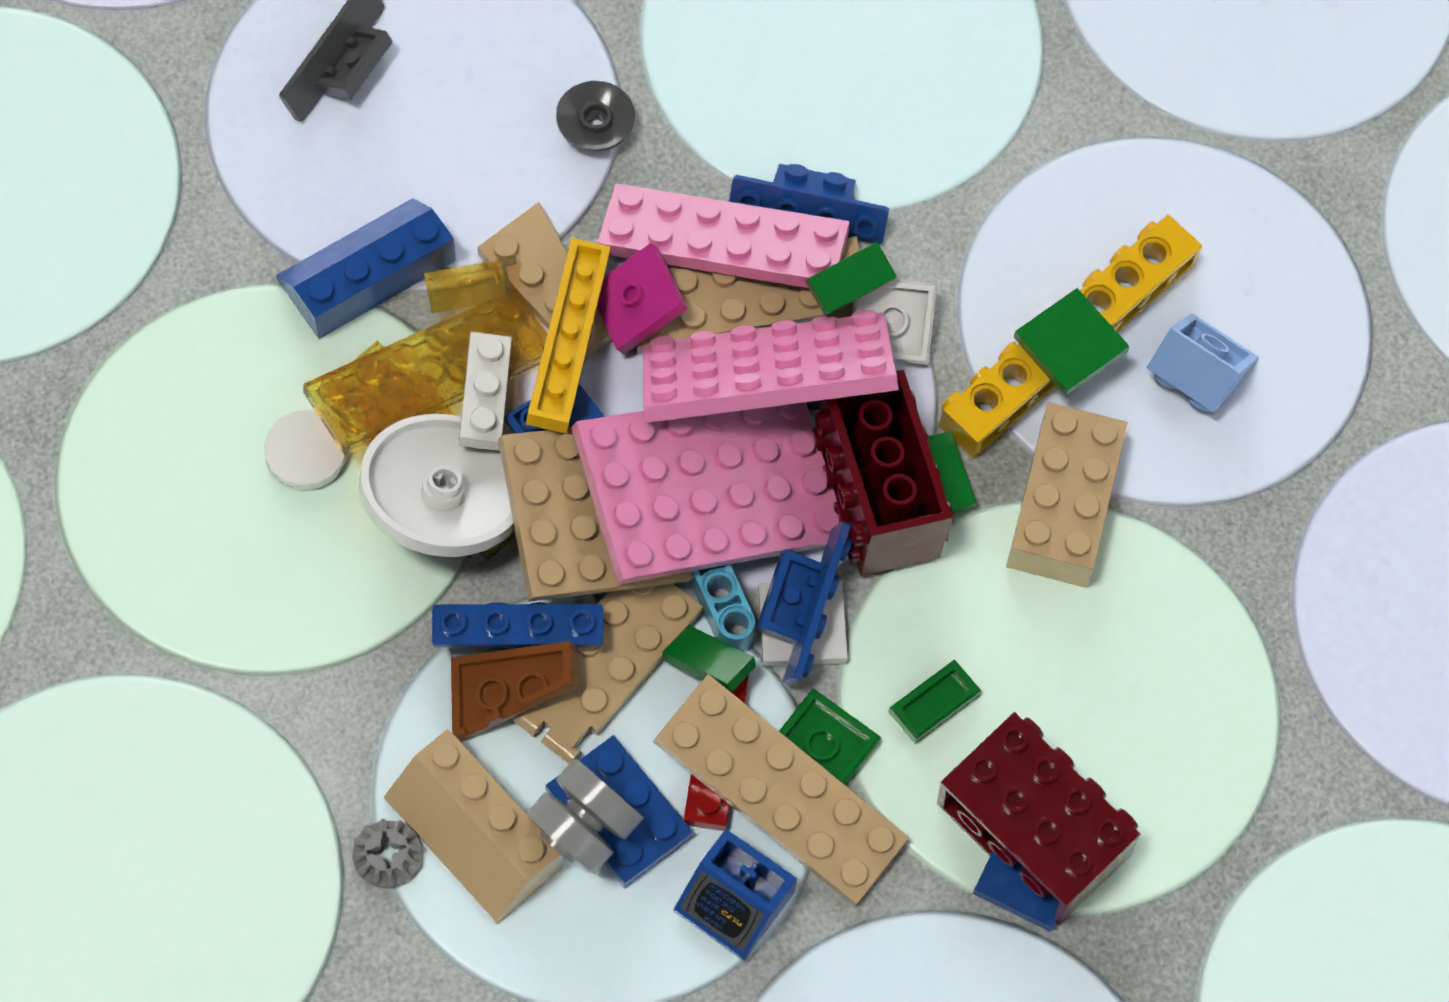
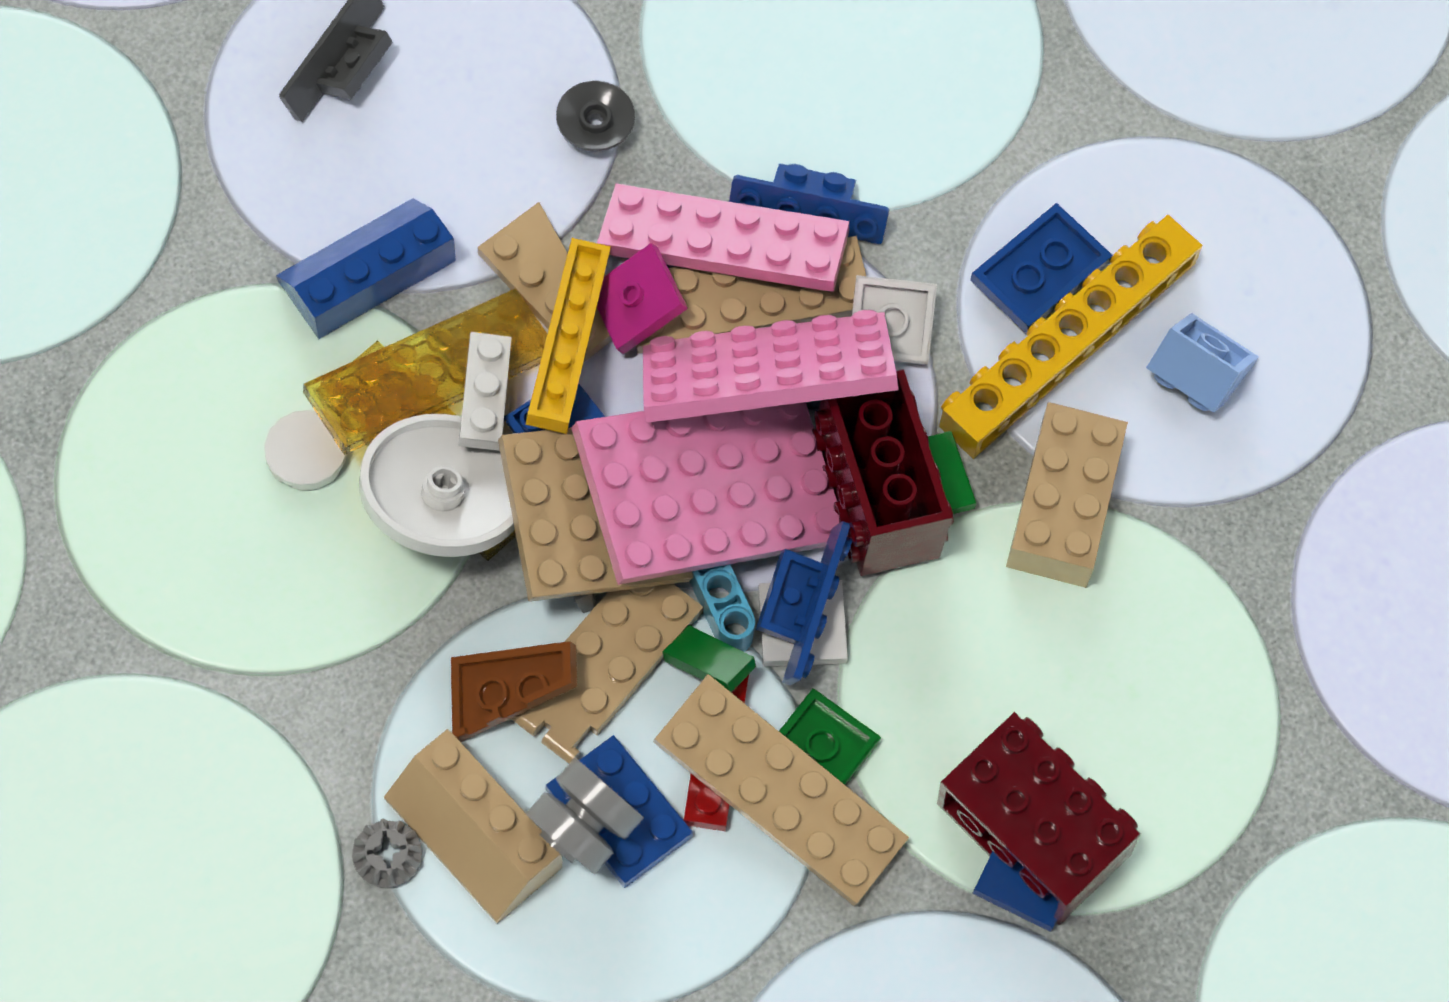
(469, 284): clear yellow panel -> none
(516, 624): blue bracket -> none
(735, 894): blue slope -> none
(851, 279): green tile -> none
(934, 701): green tile -> none
(1040, 267): none -> blue plate
(1071, 341): green tile -> none

